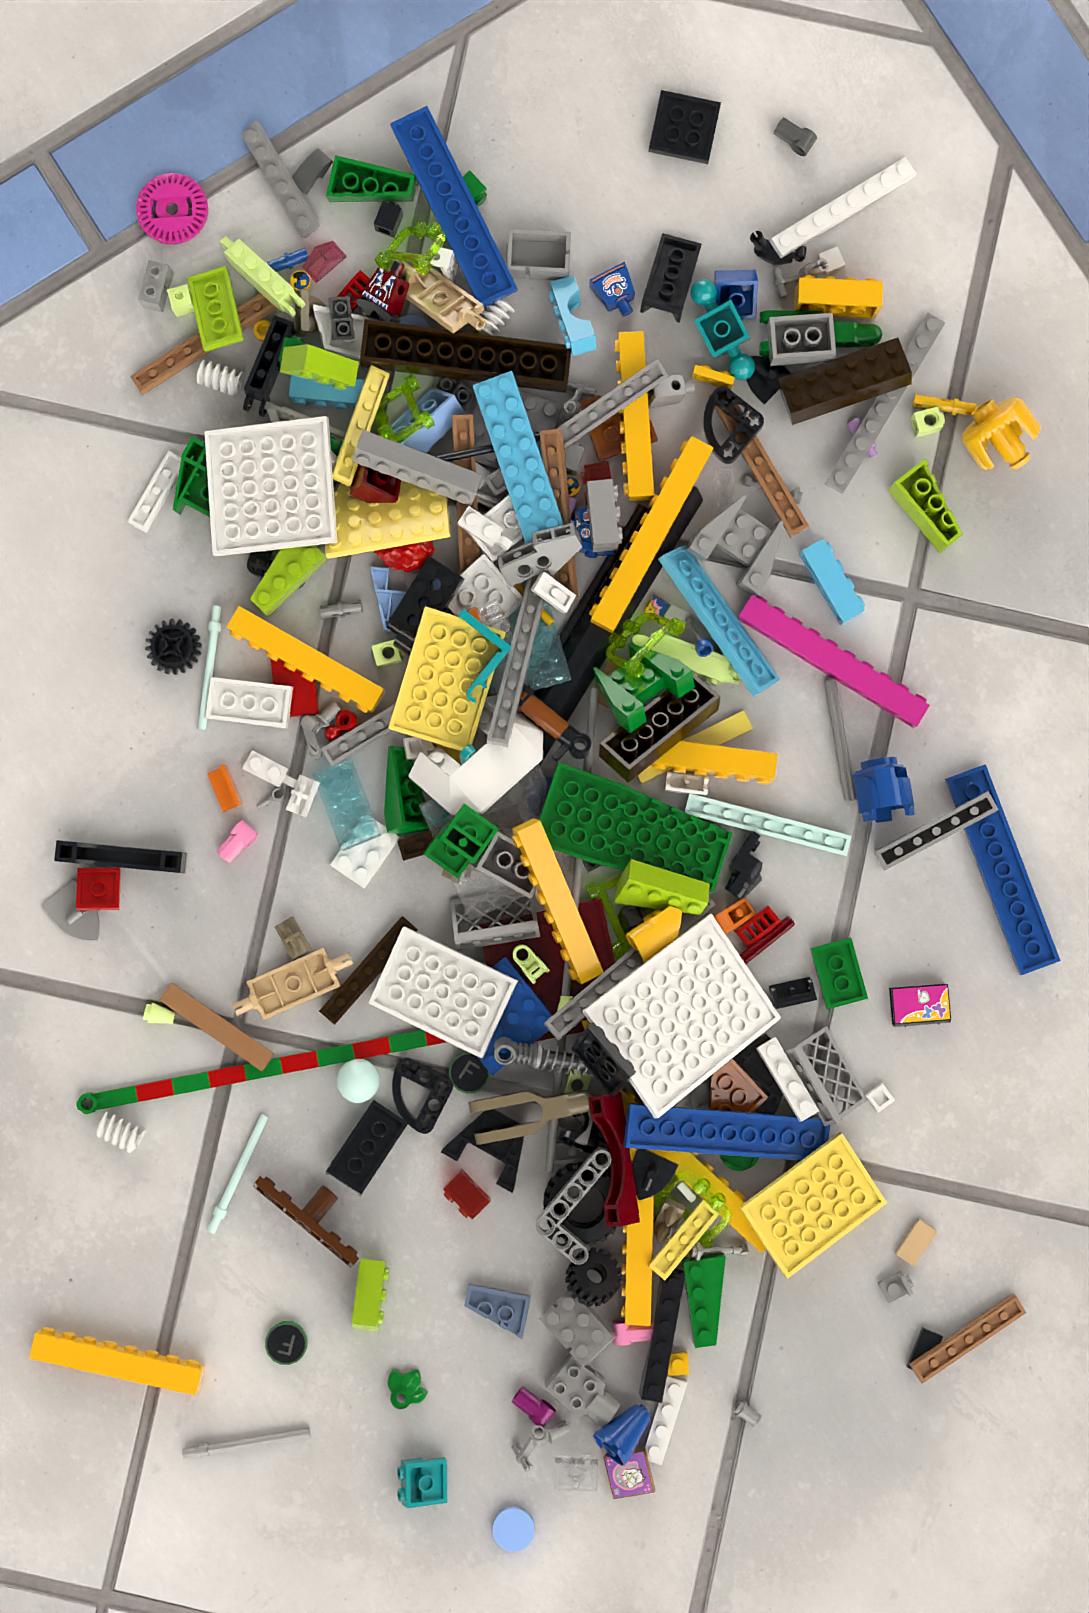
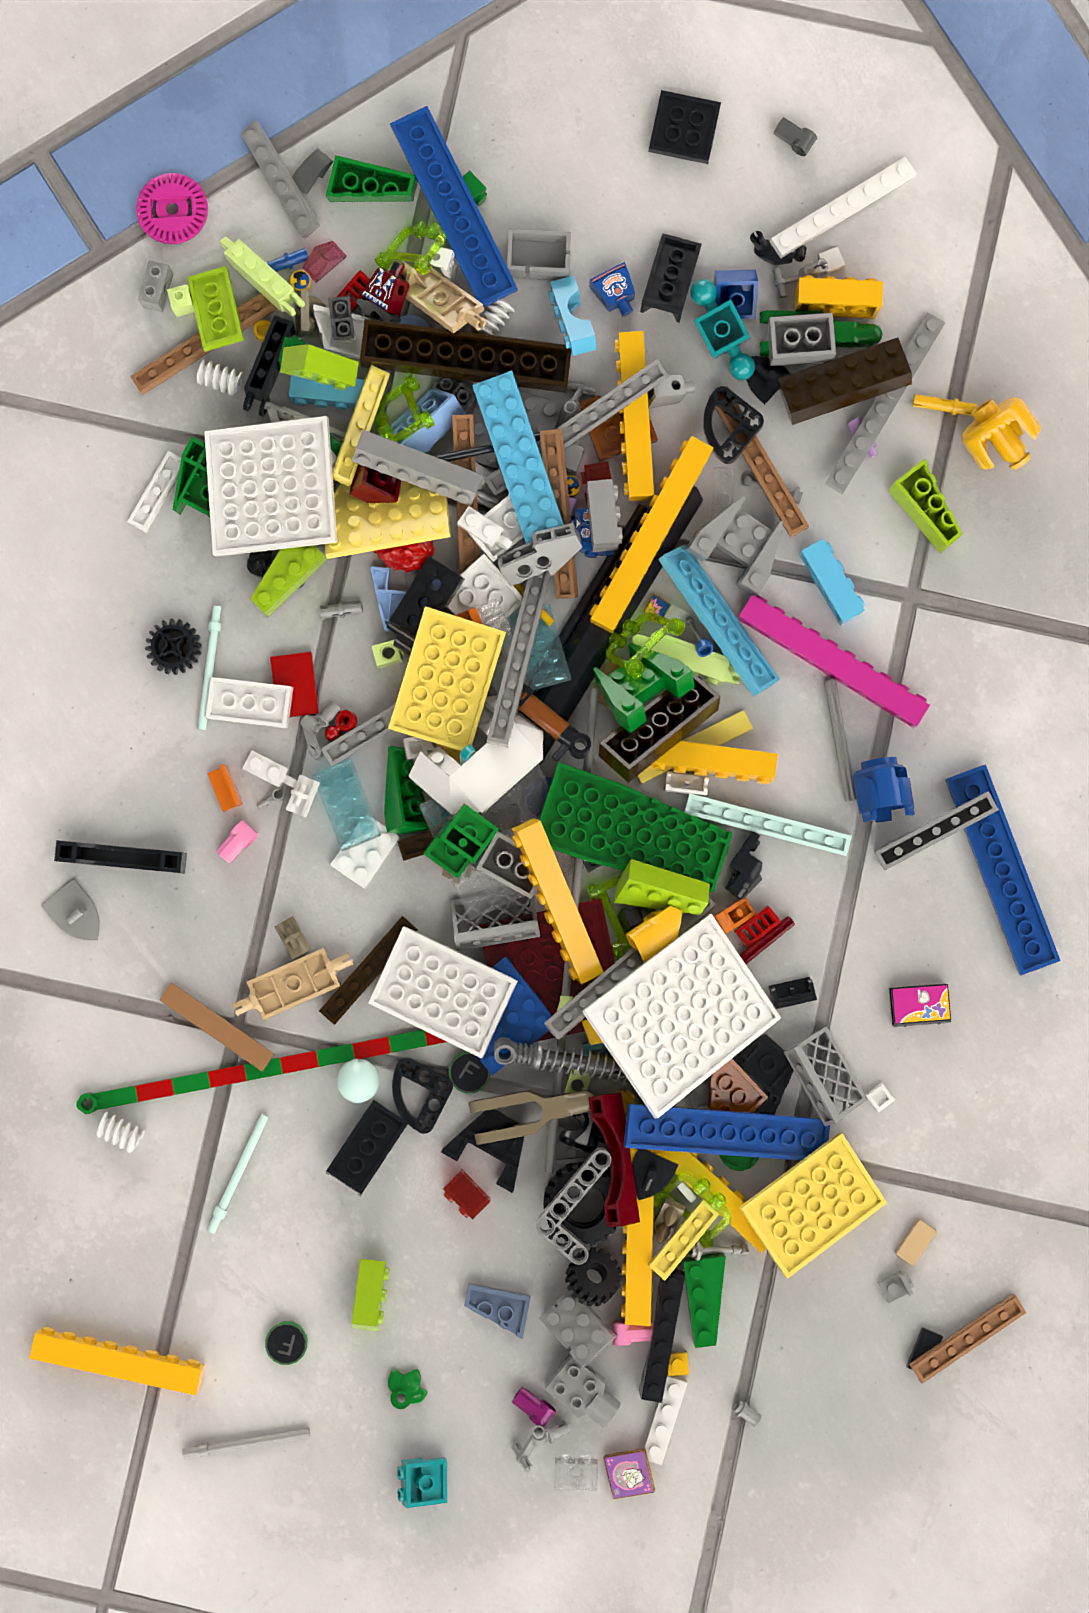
(98, 889): red plate -> none
(158, 1014): yellowish green cone -> none
(305, 659): yellow brick -> none
(310, 1216): reddish brown plate -> none
(388, 218): black brick -> none
(496, 658): teal hinge -> none
(513, 1529): light blue tile -> none
(530, 964): yellowish green piece -> none
(553, 592): white plate -> none
(603, 1059): black plate -> none
(623, 1433): blue cone -> none
(705, 374): yellow plate -> none
(787, 1079): white plate -> none
(838, 973): green plate -> none
(921, 428): yellowish green brick -> none

